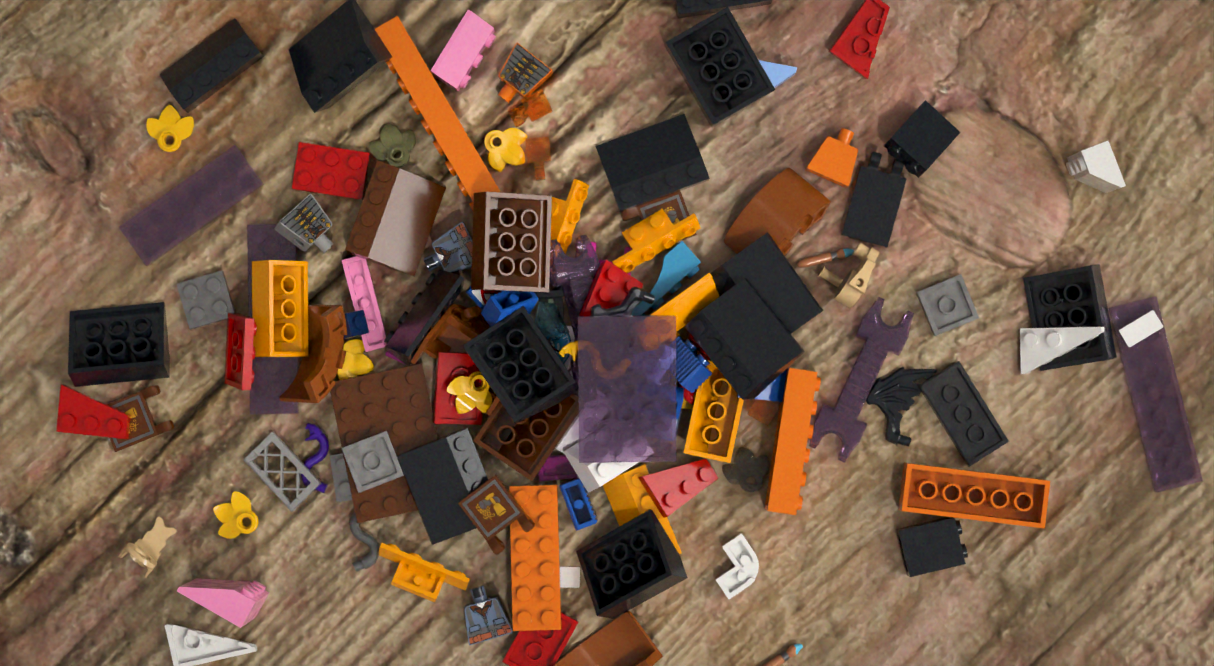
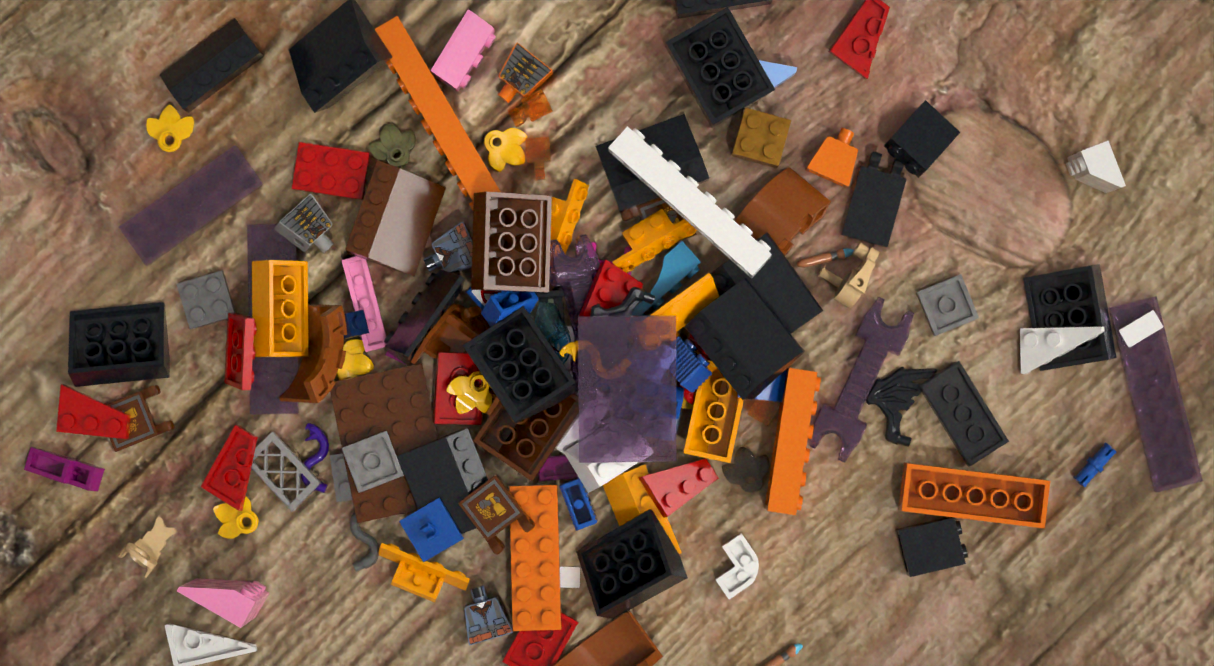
(64, 469): none -> magenta slope
(232, 468): none -> red wing
(431, 529): none -> blue piece
(690, 202): none -> white brick
(761, 138): none -> pearl gold brick
(1095, 465): none -> blue pin

